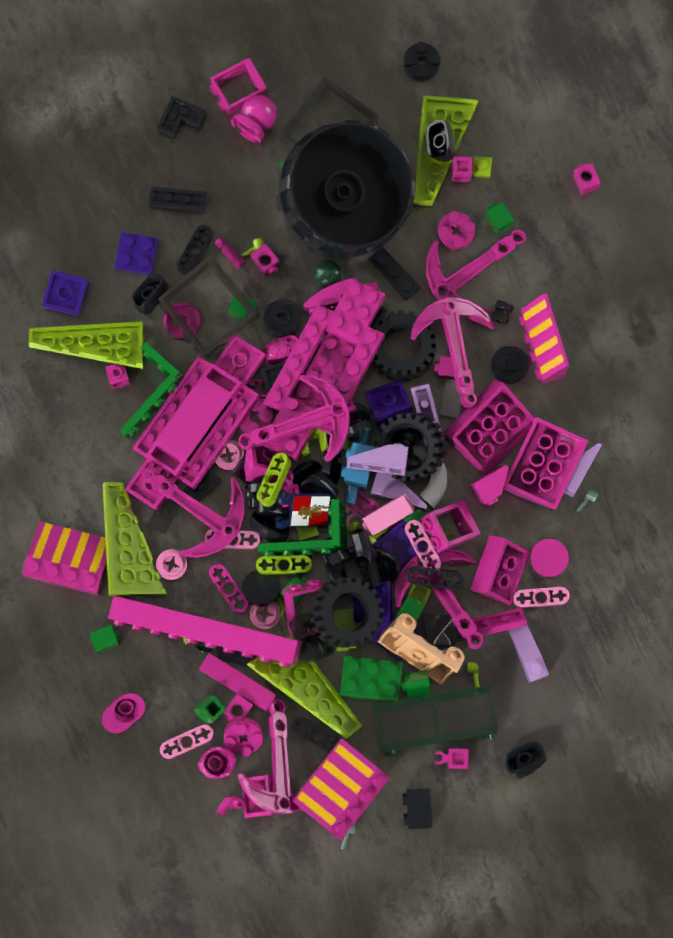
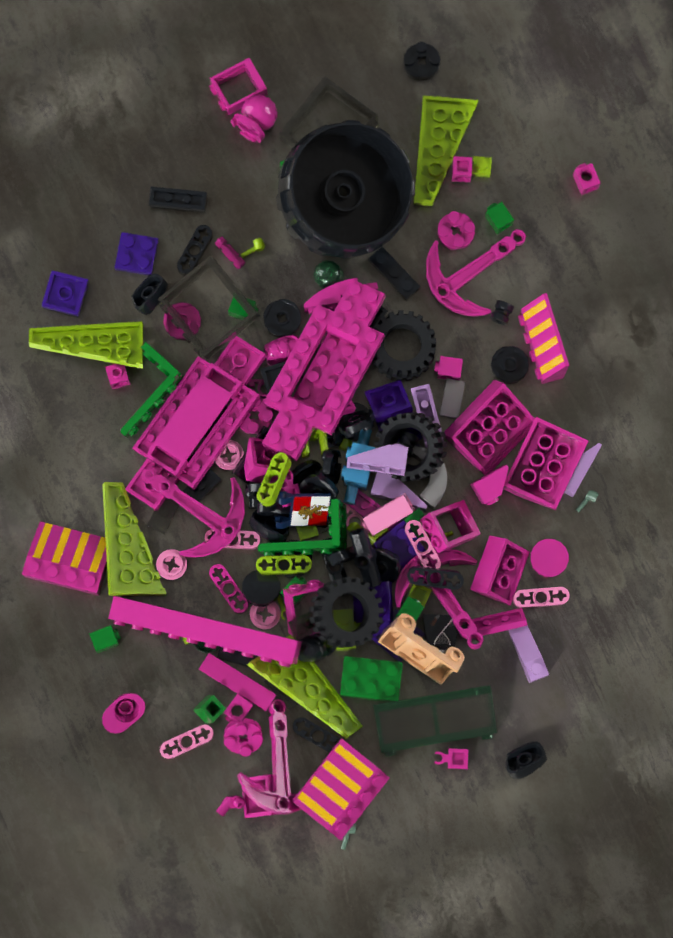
(178, 112): black plate -> none
(217, 763): dark pink hair -> none
(265, 252): dark pink brick -> none
(308, 420): dark pink piece -> none
(416, 684): green brick -> none
(418, 808): black brick -> none
(440, 141): black piece -> none
(454, 337): dark pink piece -> none
(472, 667): lime hand -> none

